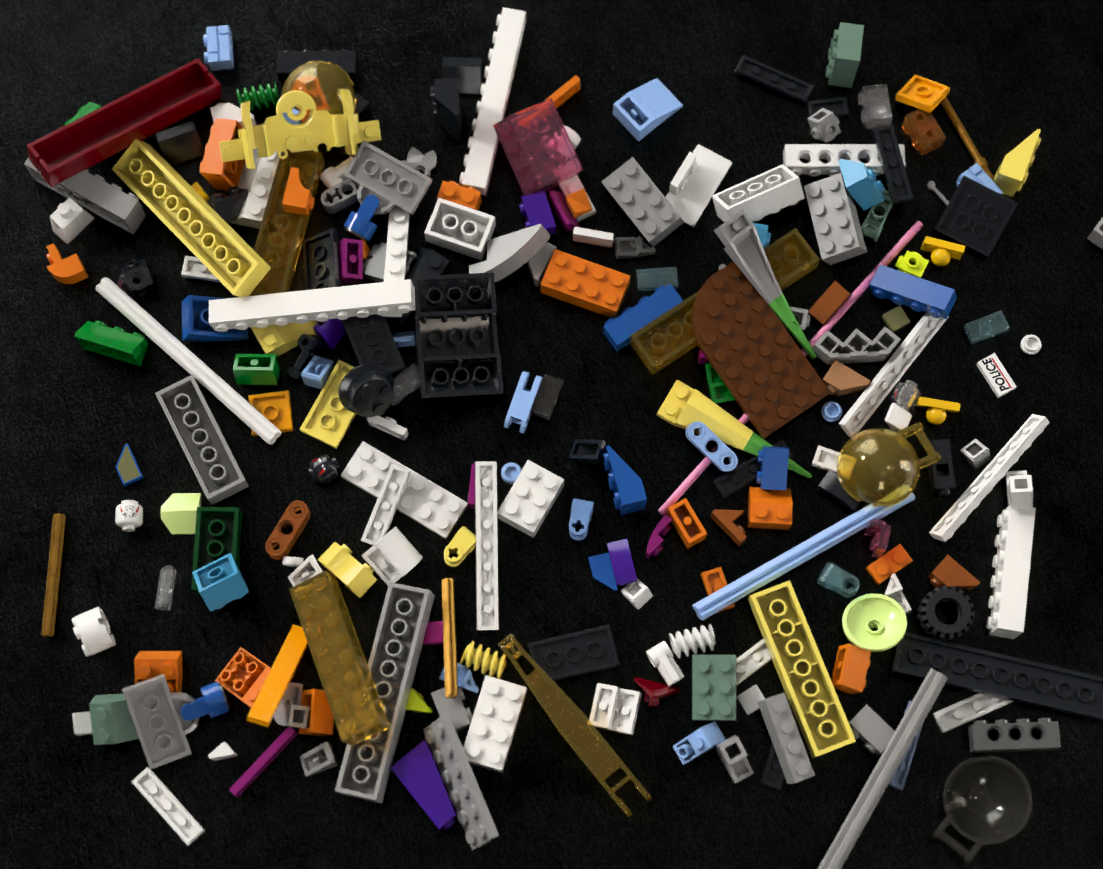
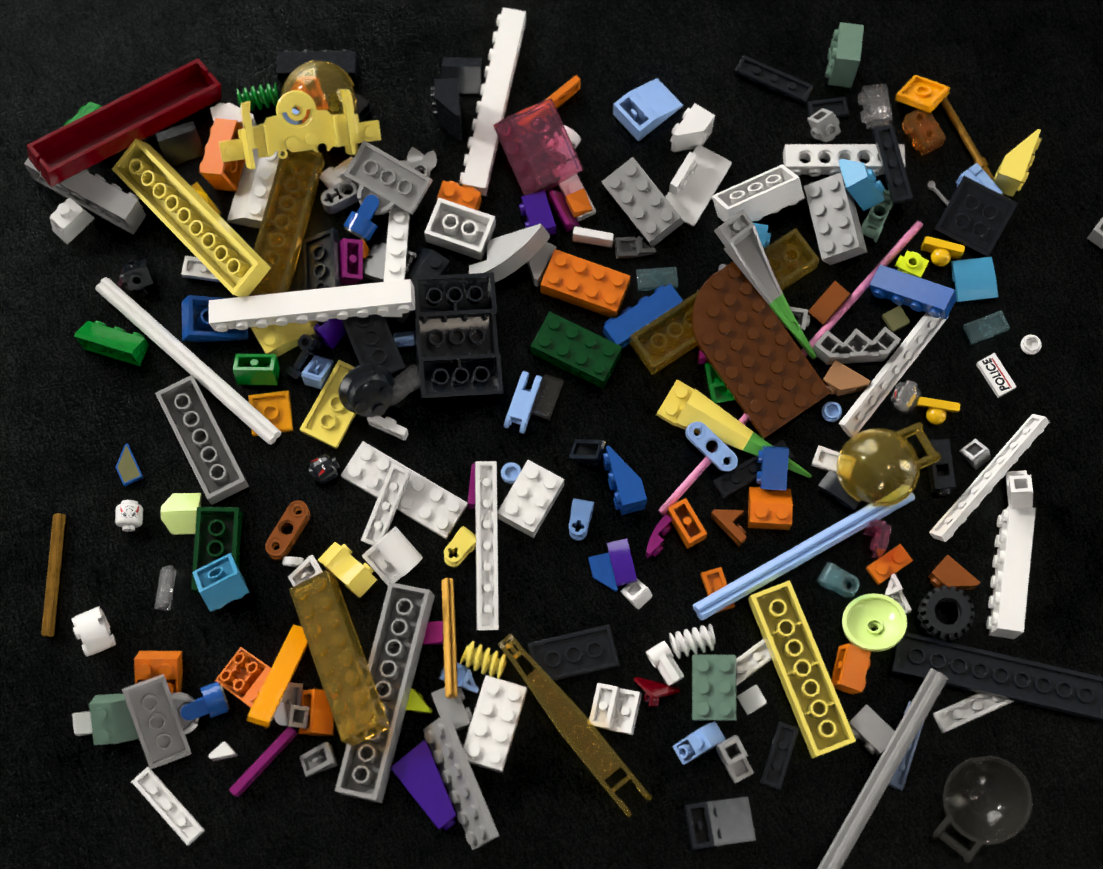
(65, 270): orange brick -> none
(219, 47): light blue brick -> none
(229, 203): black slope -> none
(296, 197): orange arch -> none
(576, 350): none -> dark green brick
(693, 129): none -> white slope
(719, 823): none -> black slope
(786, 738): light grey brick -> none
(897, 417): white slope -> none
(974, 279): none -> dark azure slope
(980, 743): dark grey brick -> none

